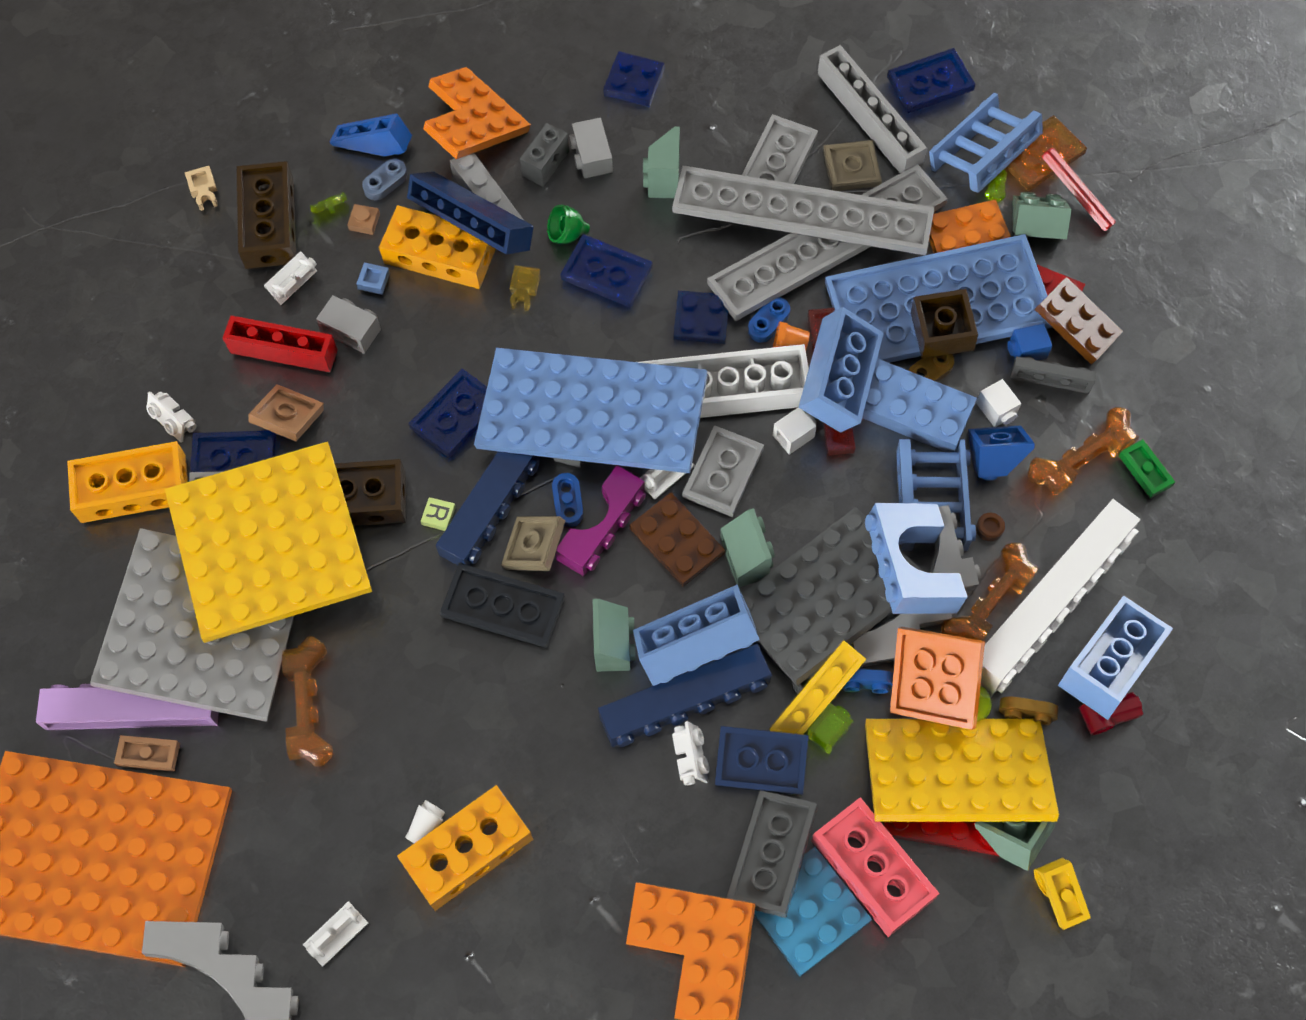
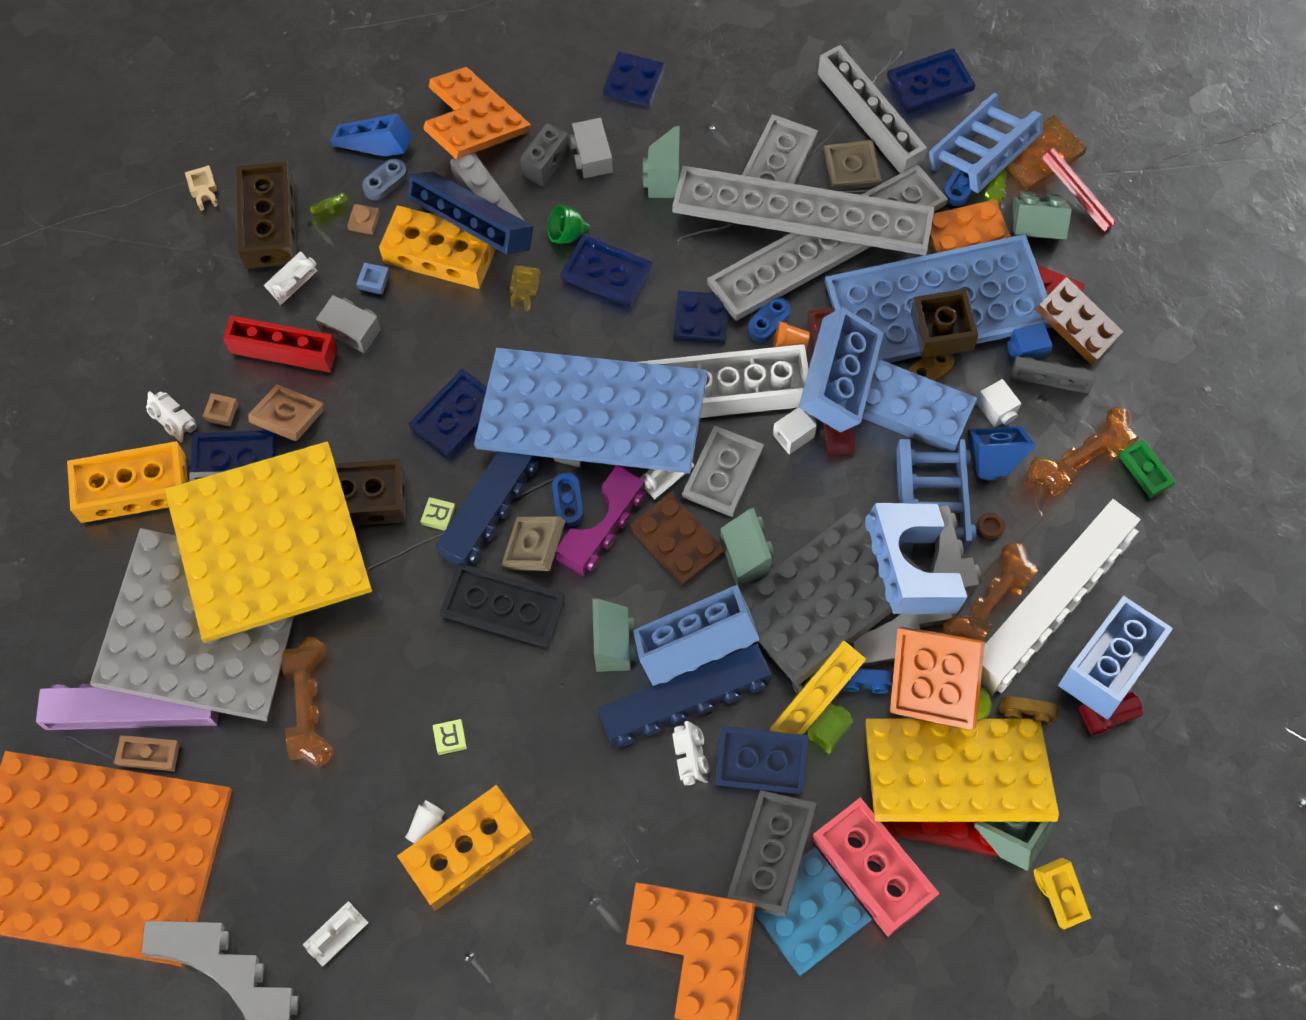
(220, 409): none -> medium nougat plate
(449, 737): none -> yellowish green tile
(958, 185): none -> blue plate

